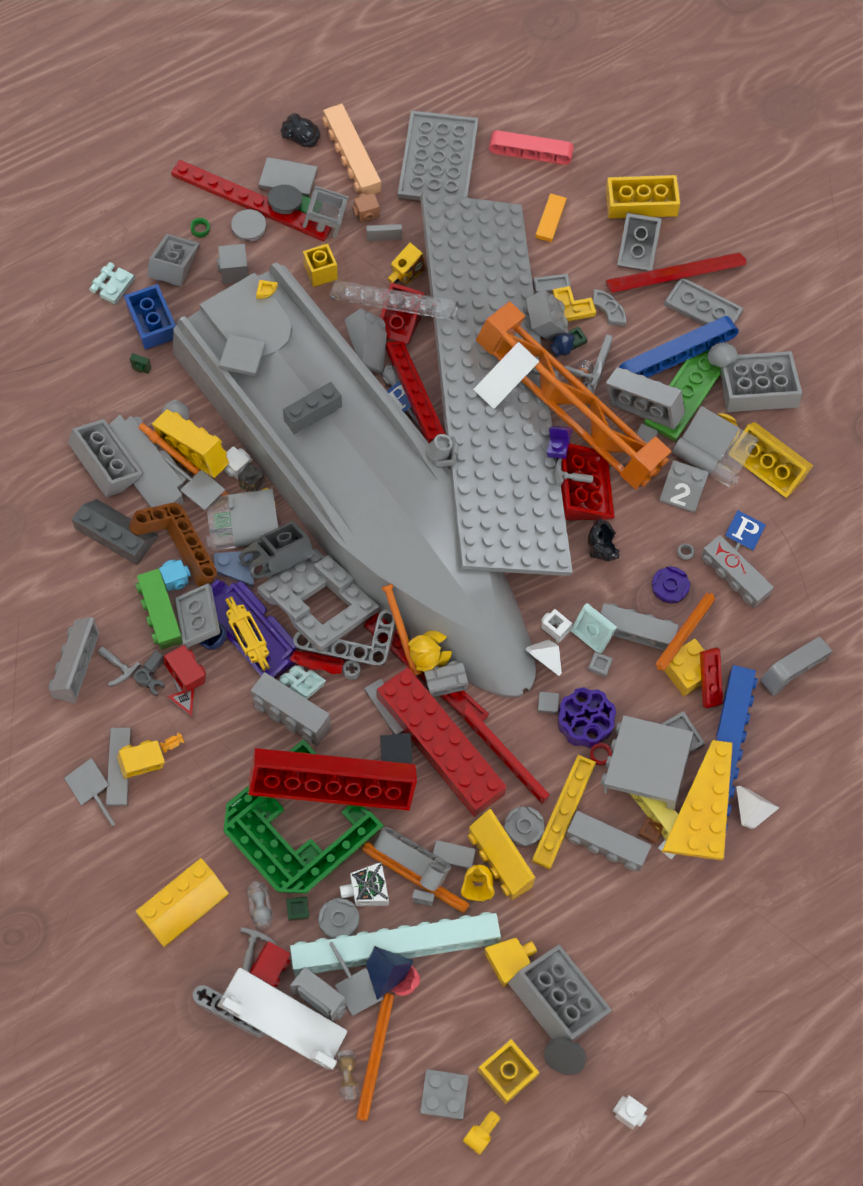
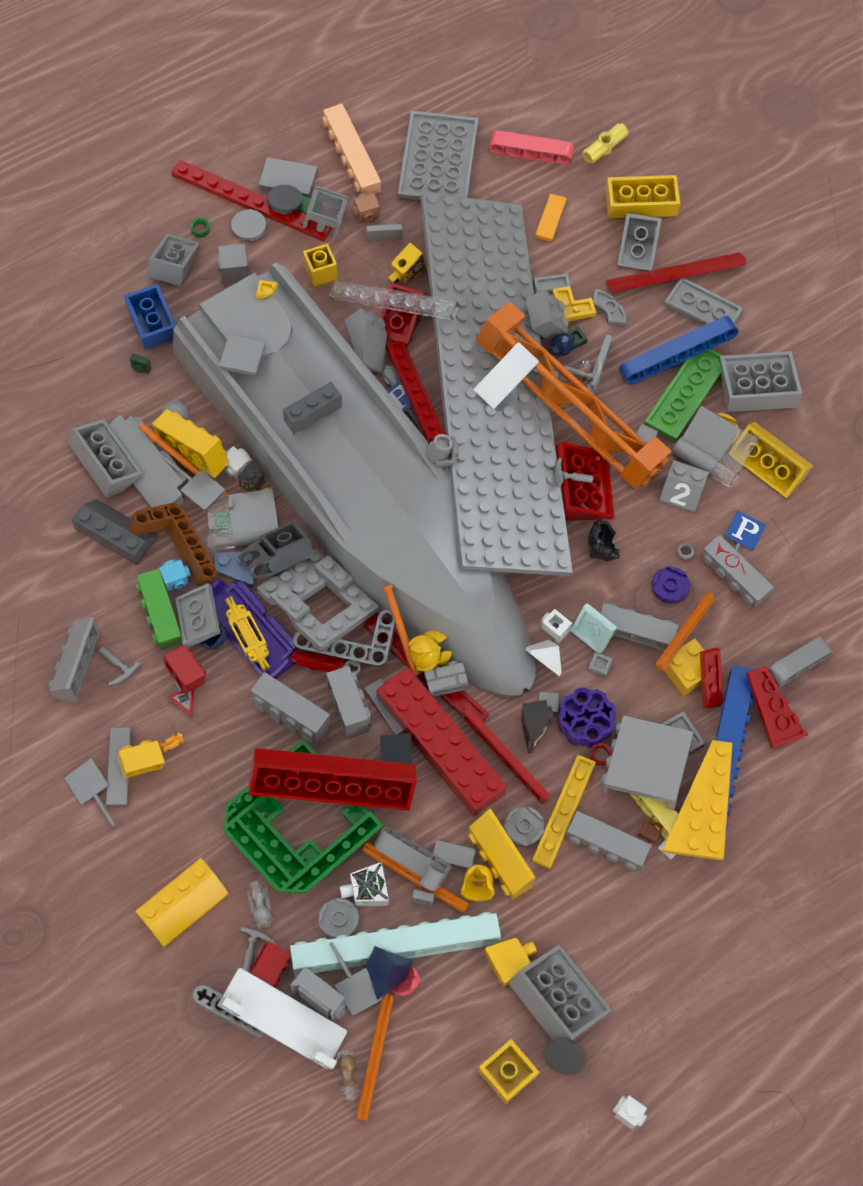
(115, 287): light aqua plate -> none
(143, 676): dark grey bar -> none
(297, 908): dark green plate -> none
(300, 130): black hair -> none
(307, 682): light aqua plate -> none
(348, 702): none -> light grey brick
(444, 1094): light grey plate -> none
(479, 1135): yellow axle -> none
(535, 721): none -> clear smoke slope
(559, 441): dark purple slope -> none
(605, 143): none -> light yellow piece
(645, 397): light grey brick -> none
(722, 354): light grey hair -> none
(753, 807): white slope -> none
(777, 717): none -> red wing

